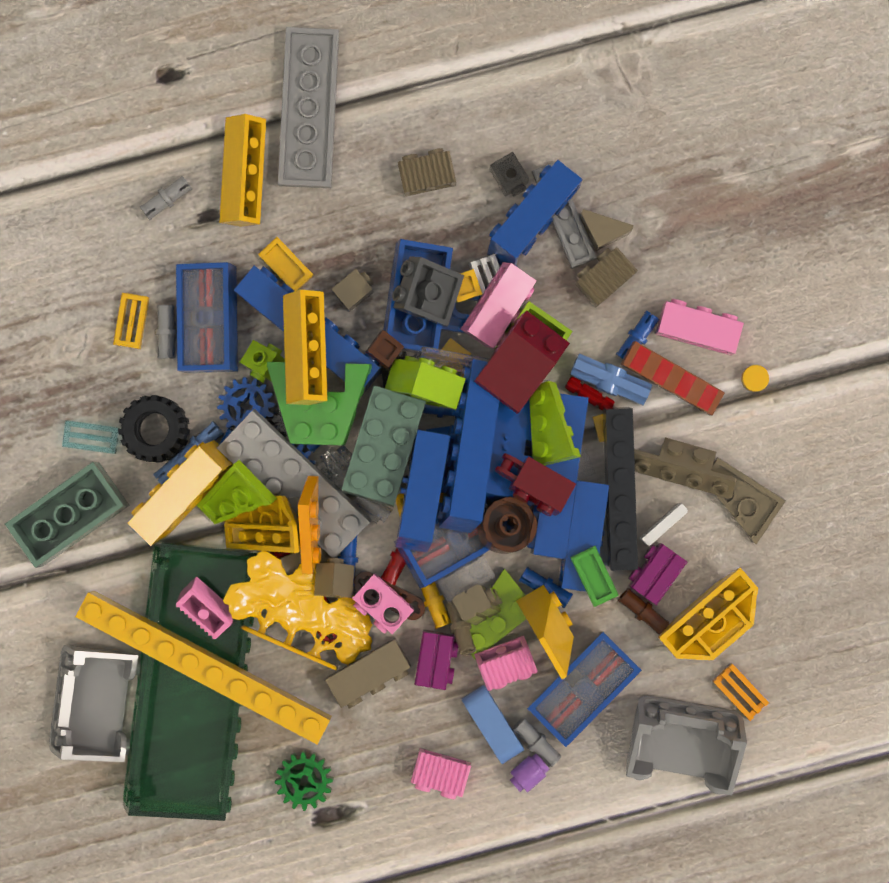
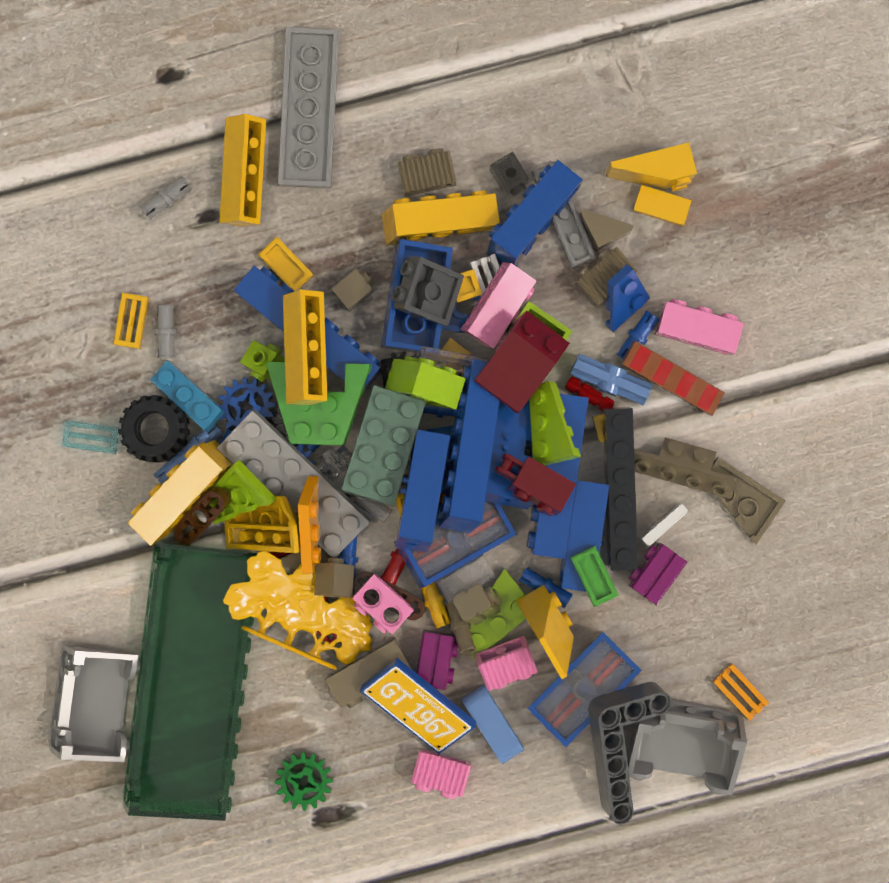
(67, 514): sand green brick -> none
(187, 395): none -> dark azure plate
(203, 666): yellow brick -> none
(205, 608): bright pink brick -> none
(206, 317): brick -> none
(211, 514): none -> reddish brown beam
(384, 349): reddish brown tile -> none
(418, 706): none -> tile
(440, 216): none -> yellow wedge
(519, 517): reddish brown brick -> none
(529, 773): medium lavender brick -> none
(537, 742): light grey pin -> none
(614, 775): none -> dark grey beam
(624, 297): none -> blue wing
(643, 611): reddish brown pin -> none
(658, 169): none -> yellow slope
(662, 205): none -> yellow tile
(713, 619): yellow wedge -> none
(755, 378): yellow tile -> none

